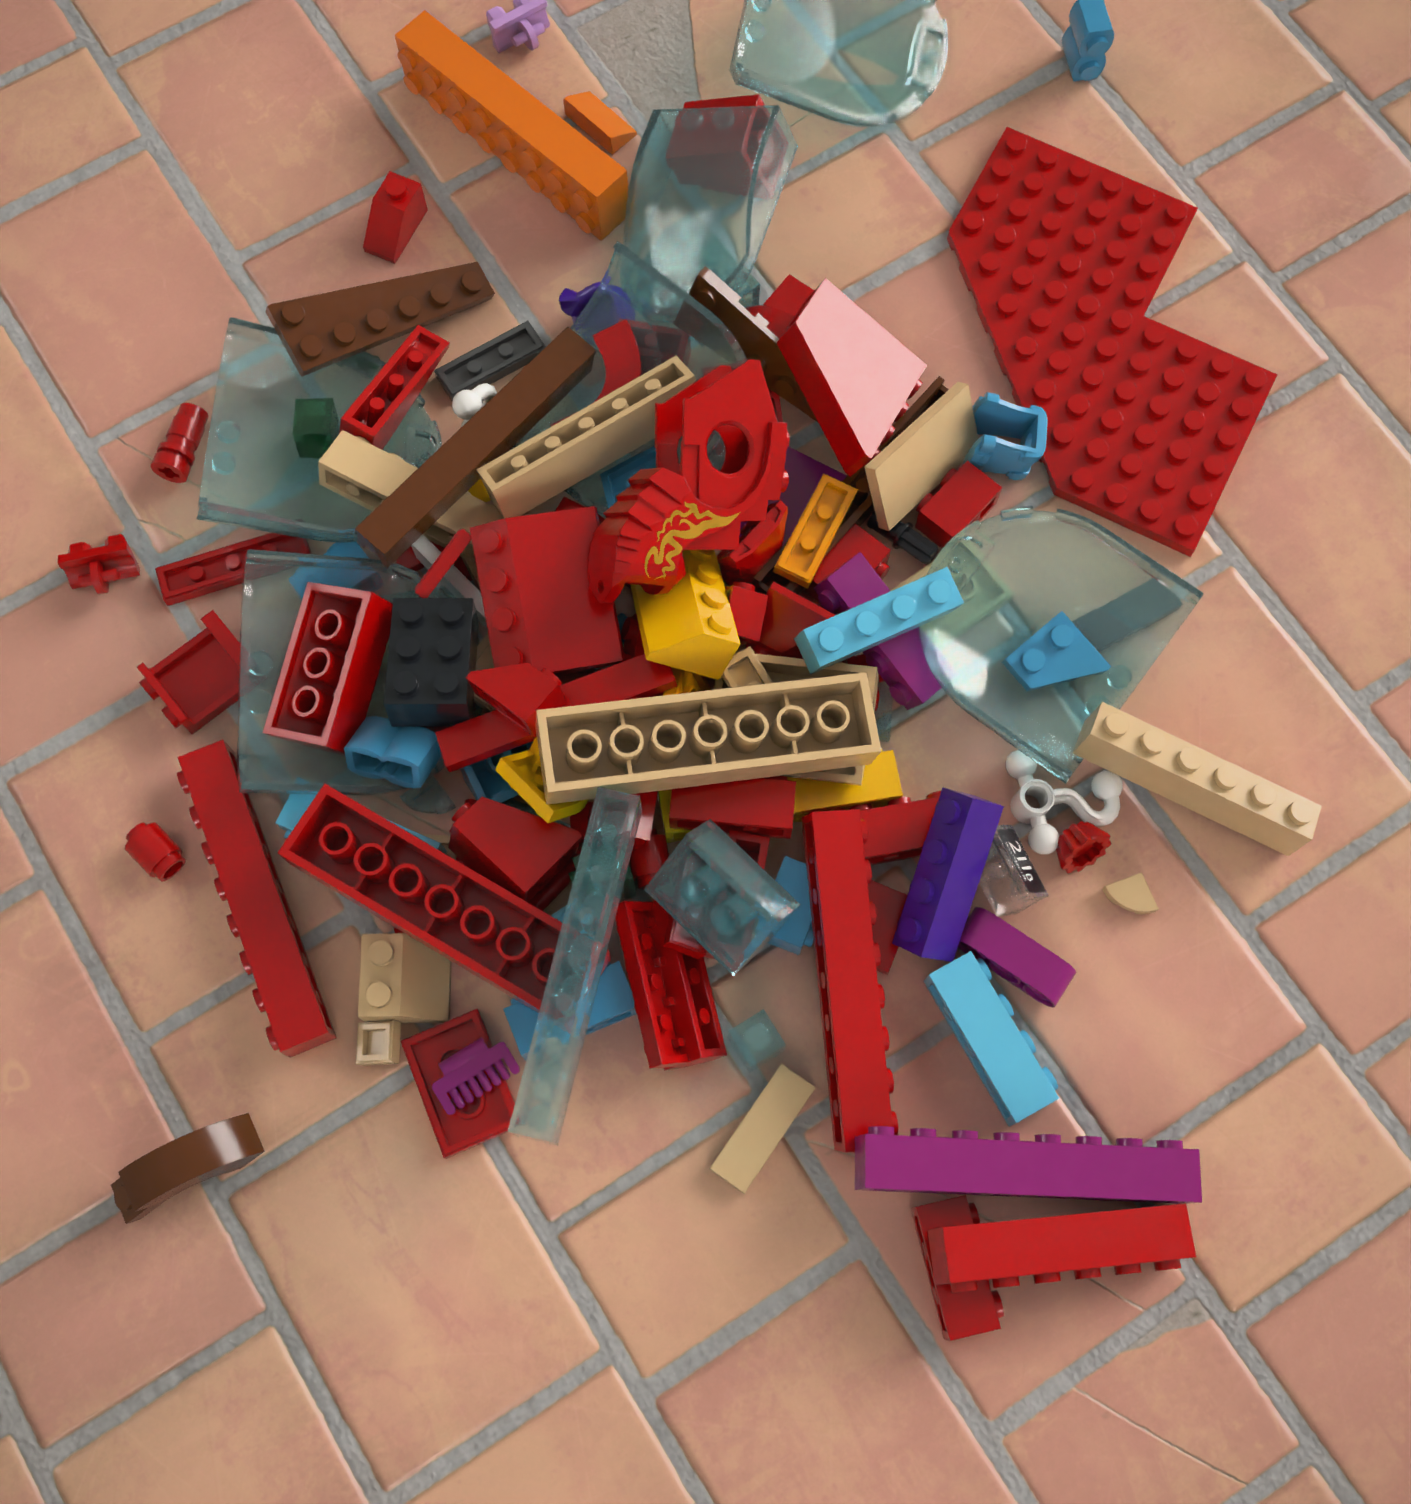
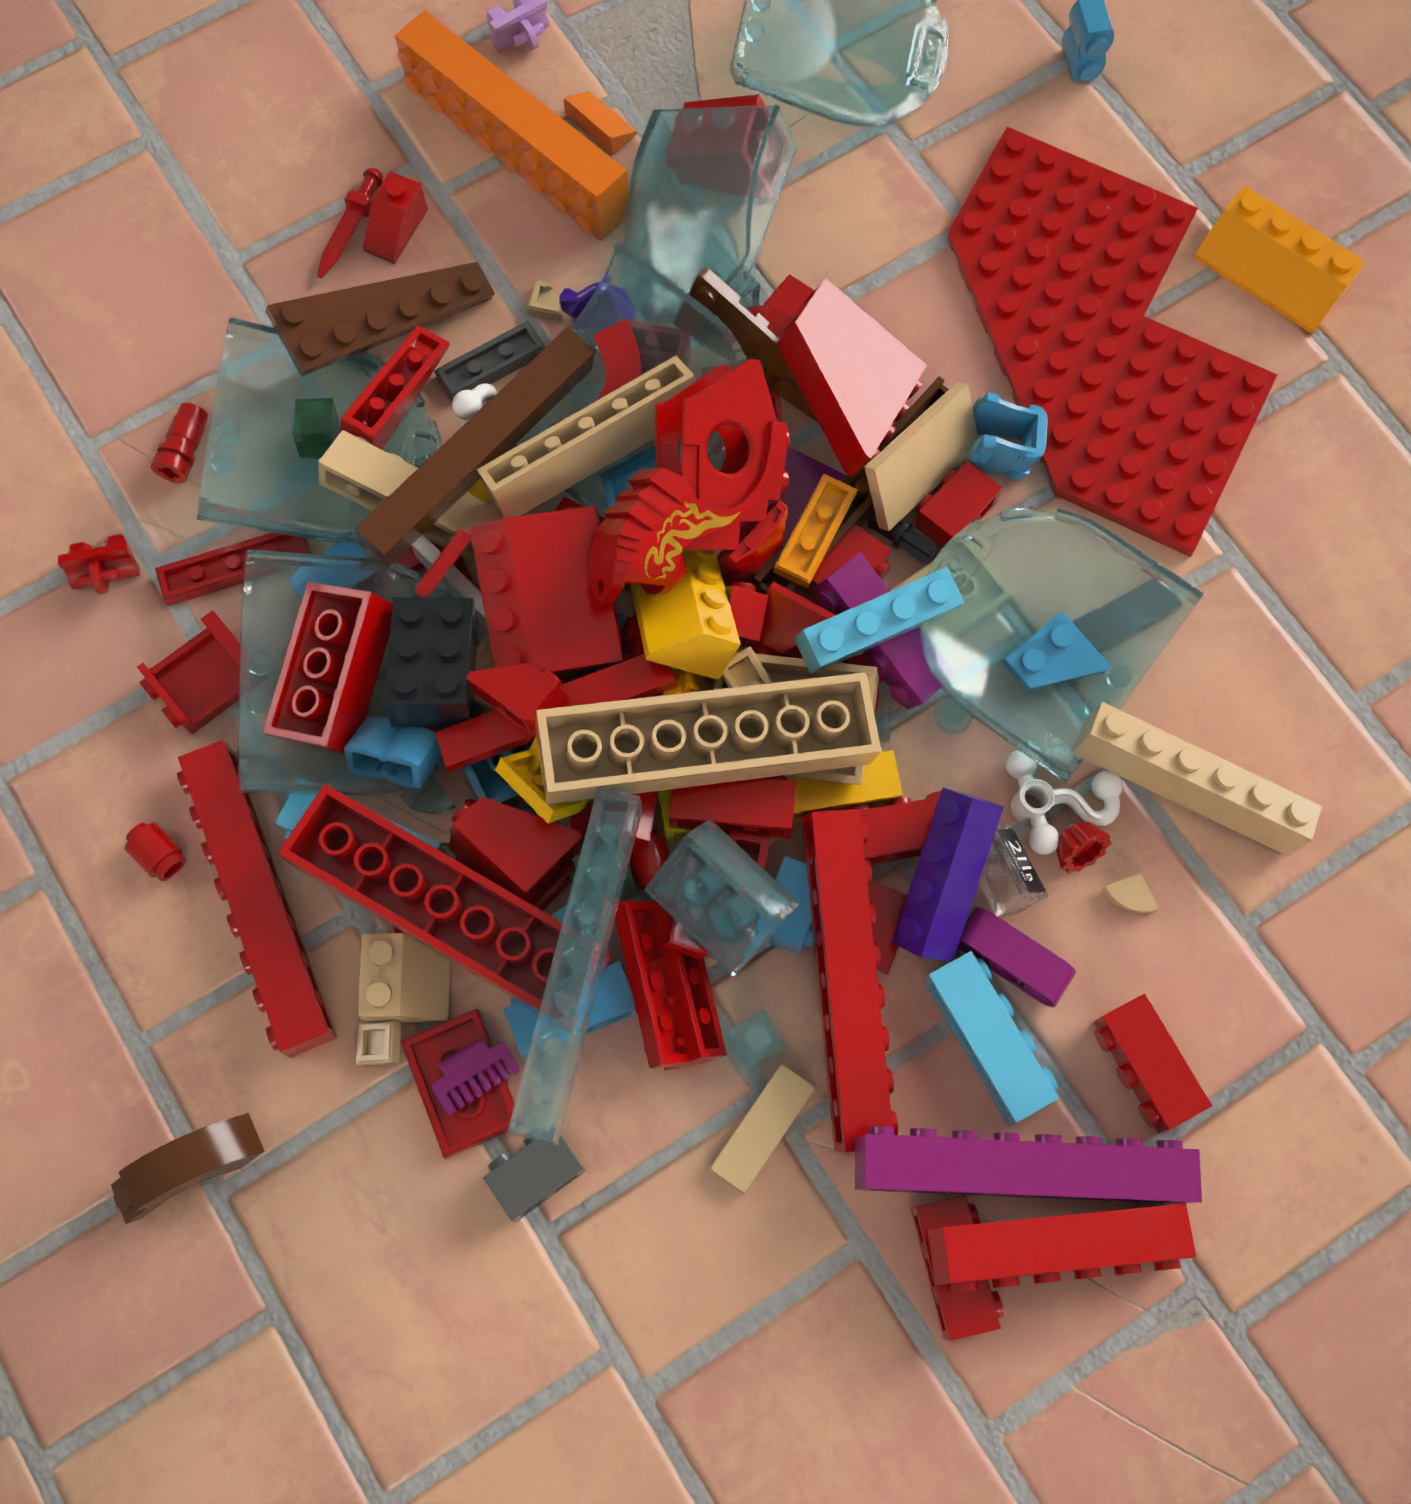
(358, 205): none -> red sword
(531, 1176): none -> dark grey brick
(544, 302): none -> tan tile
(951, 717): none -> clear light blue tile
(1151, 1064): none -> red brick
(1279, 259): none -> light orange slope

